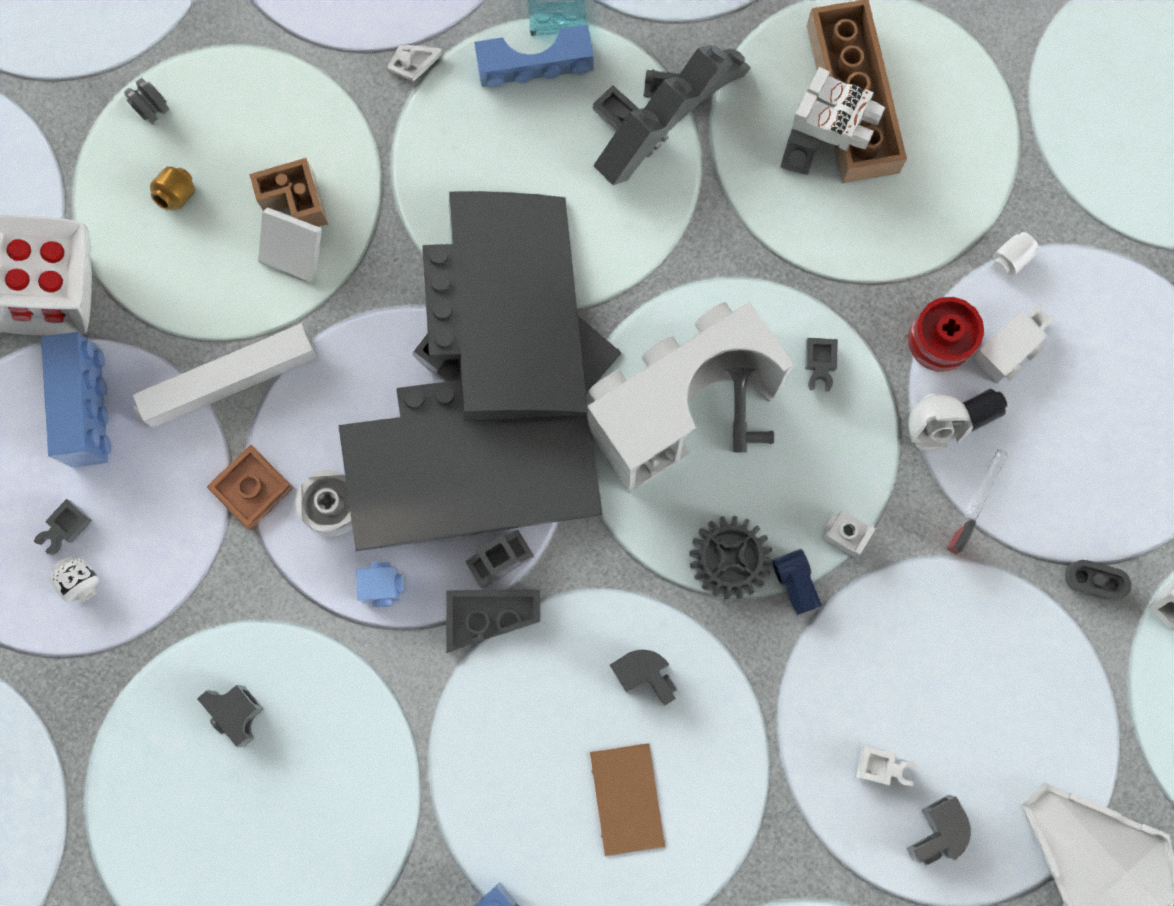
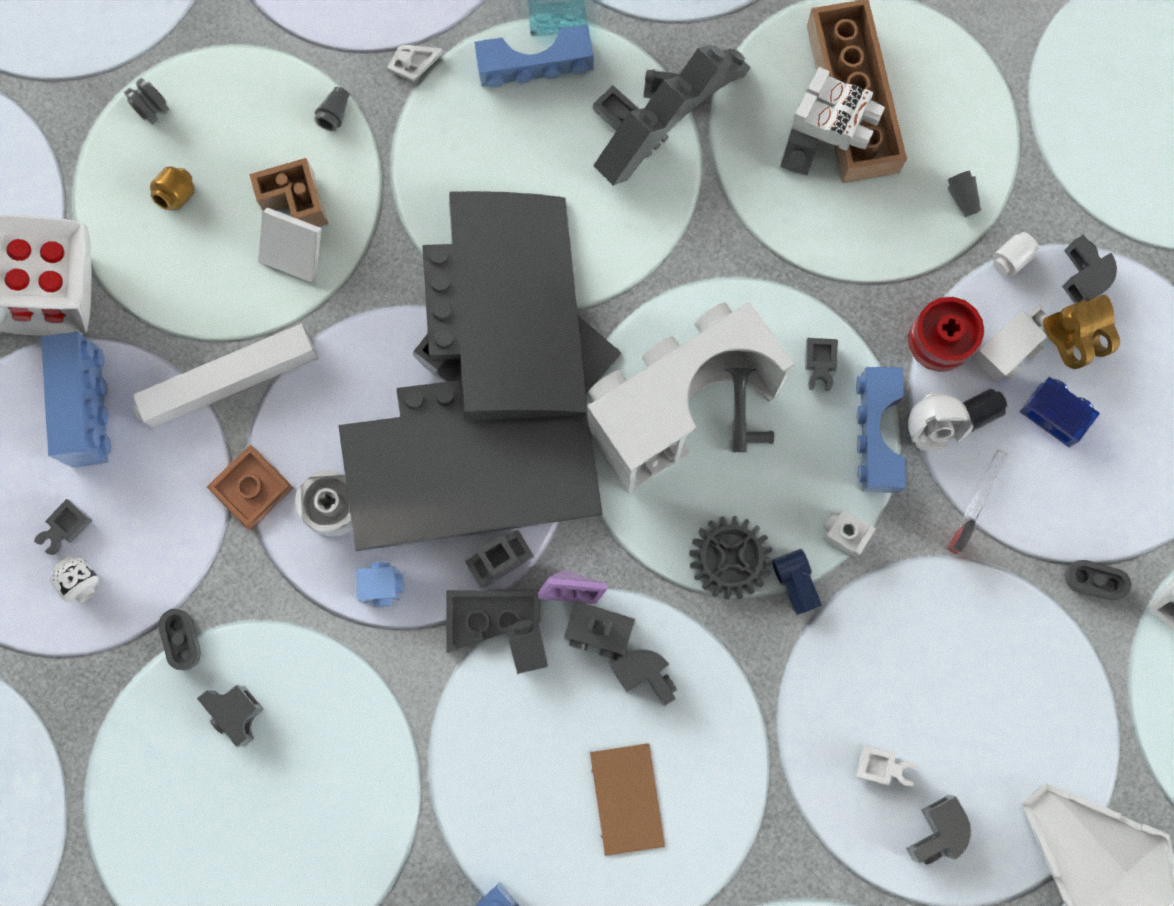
(177, 641): none -> dark grey plate
(332, 109): none -> dark grey cone
(527, 646): none -> dark grey brick
(571, 588): none -> lavender slope
(599, 630): none -> dark grey brick
(881, 467): none -> medium blue arch
(965, 193): none -> dark grey cone
(1060, 411): none -> clear blue brick
(1081, 327): none -> pearl gold piece
(1094, 272): none -> dark grey brick

